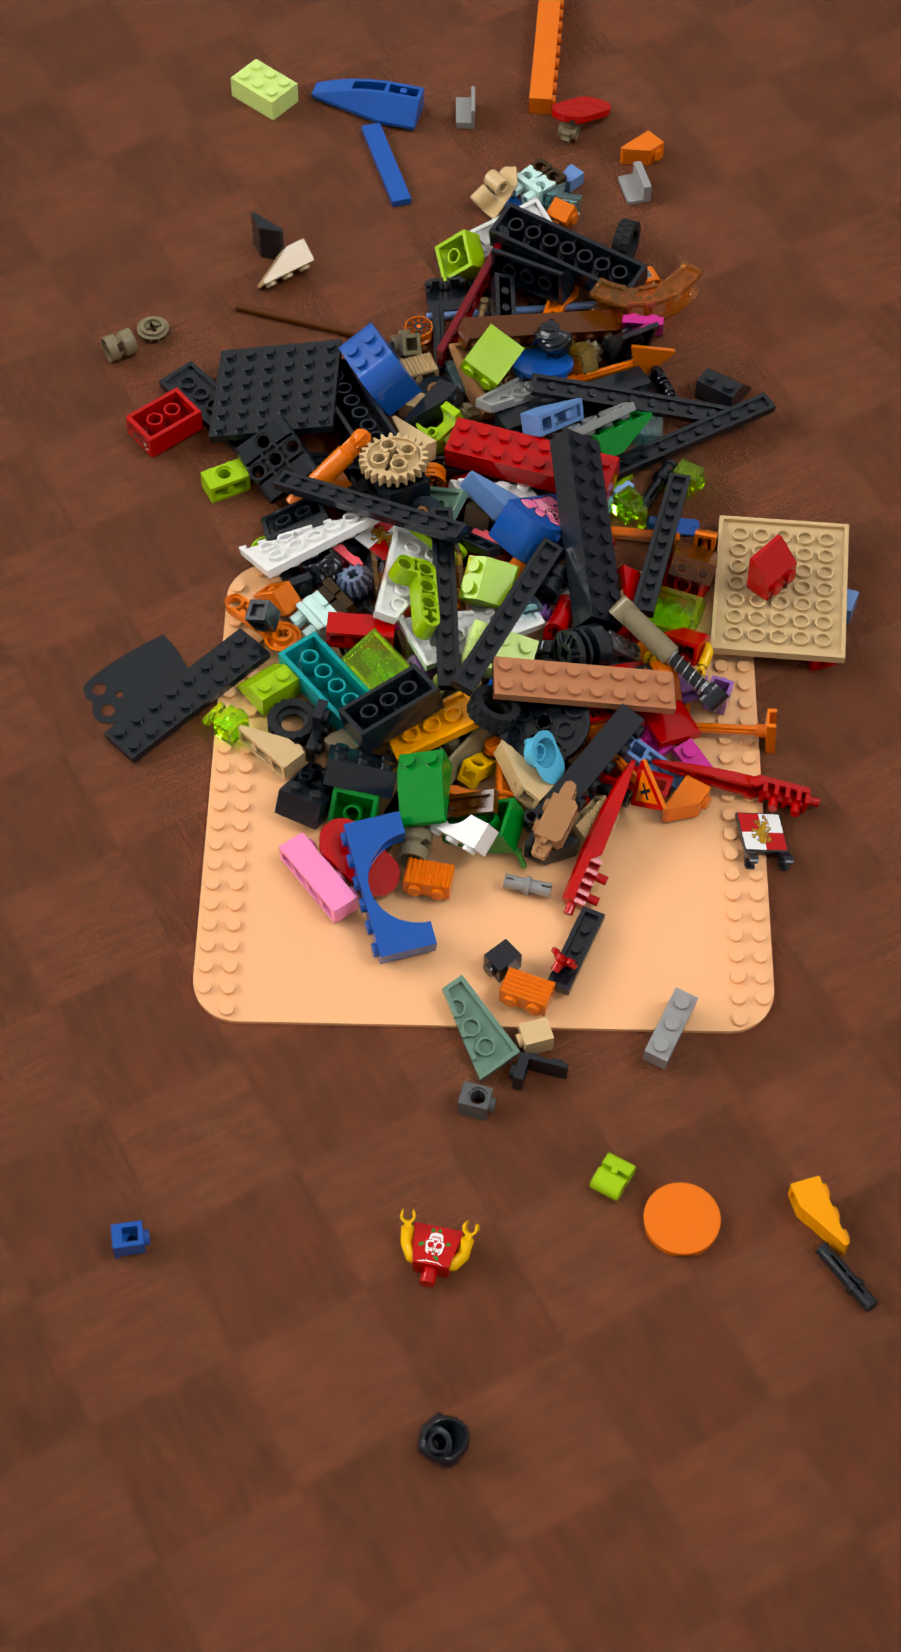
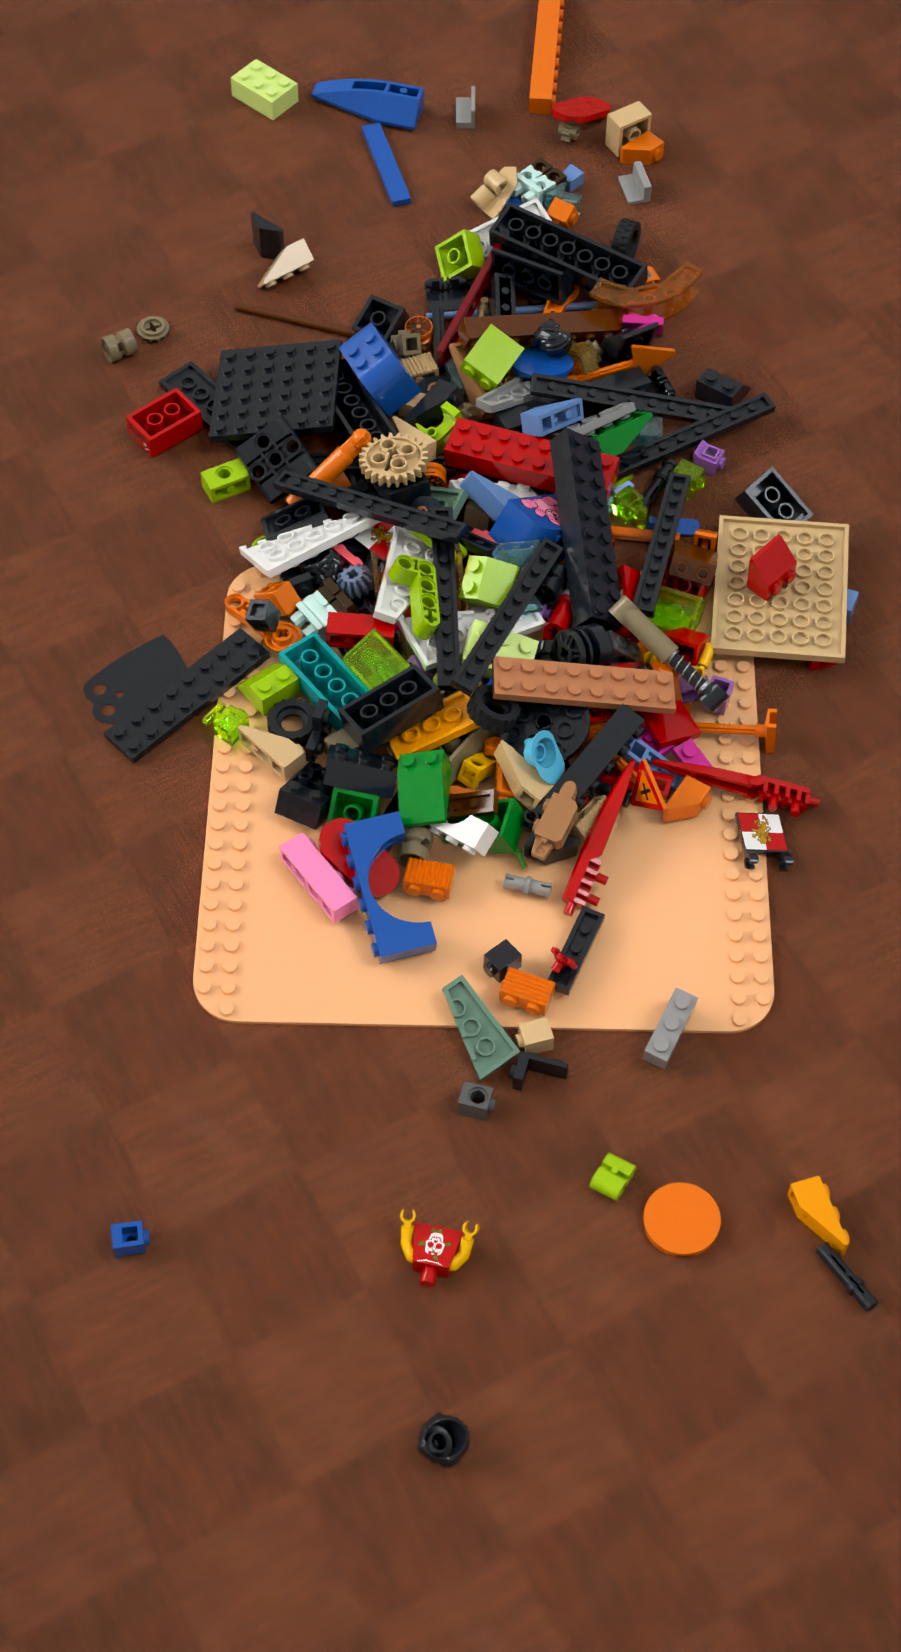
(384, 315): none -> black slope
(516, 552): none -> clear light blue slope
(626, 125): none -> tan brick
(709, 458): none -> medium lavender window
(772, 499): none -> black slope

